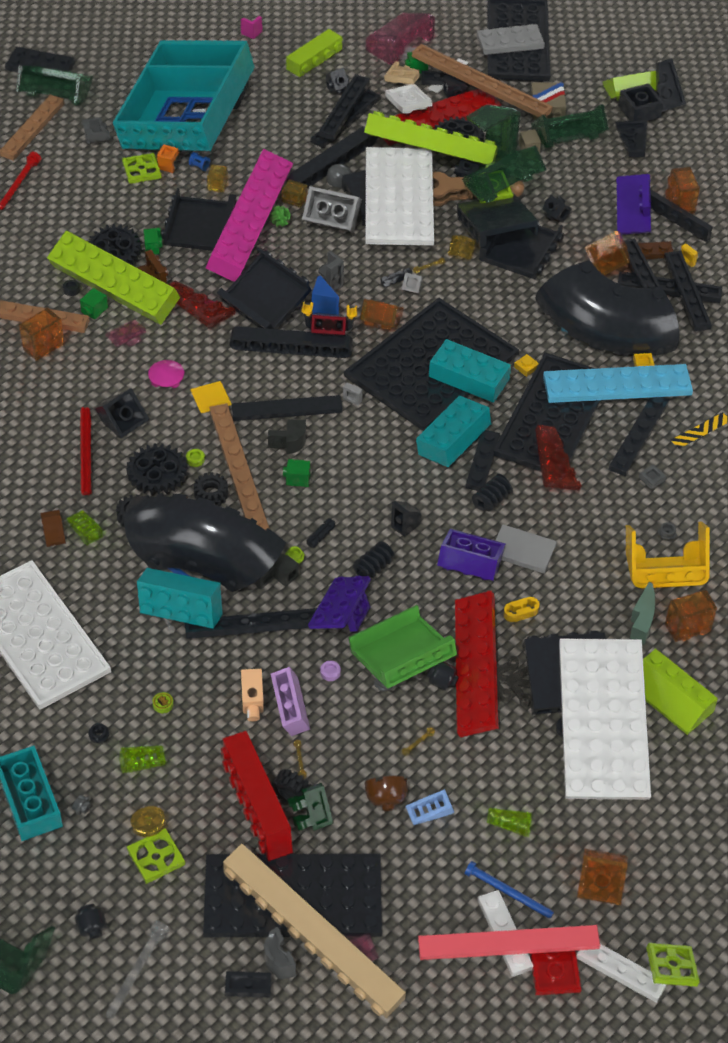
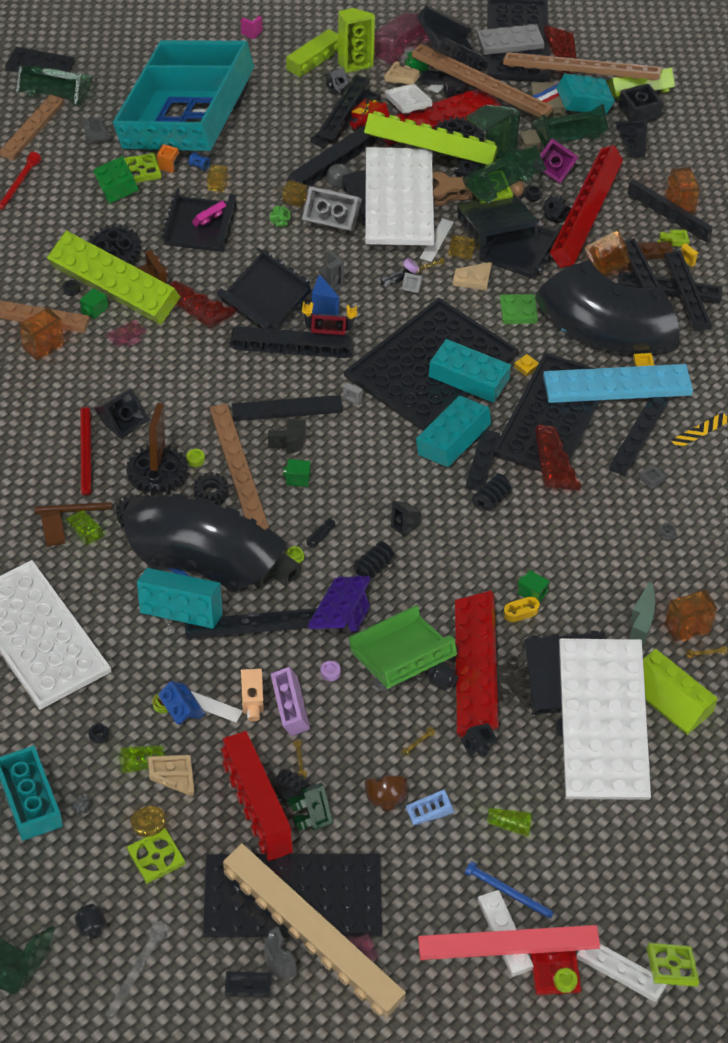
(75, 507): none -> reddish brown bar
(115, 179): none -> green brick
(153, 240): green brick -> none
(157, 436): none -> reddish brown tile
(166, 374): dark pink dish -> none
(172, 772): none -> tan wing
(180, 702): none -> blue bracket
(205, 216): none -> dark pink plate
(210, 395): yellow sticker -> none
(217, 708): none -> white sticker
(249, 216): dark pink brick -> none
(355, 39): none -> lime slope
(361, 112): none -> red torso
(380, 313): clear orange slope -> none
(411, 265): none -> lavender tile
(439, 236): none -> white sticker
(450, 37): none -> black panel
(471, 554): dark purple slope -> none
(473, 276): none -> tan wing
(479, 740): none -> black brick
(518, 309): none -> bright green plate
(526, 548): light grey tile -> none
(533, 193): none -> black plate
(533, 586): none -> green brick
(557, 160): none -> magenta slope
(561, 43): none -> clear red wing
(565, 980): none -> lime tile
(580, 65): none -> medium nougat plate
(584, 93): none -> teal brick
(586, 206): none -> red brick
(602, 876): clear orange slope -> none
(633, 204): dark purple bracket -> none
(668, 85): black wing -> none
(677, 237): none -> lime plate
(684, 570): yellow windscreen -> none
(690, 653): none -> clear yellow hinge

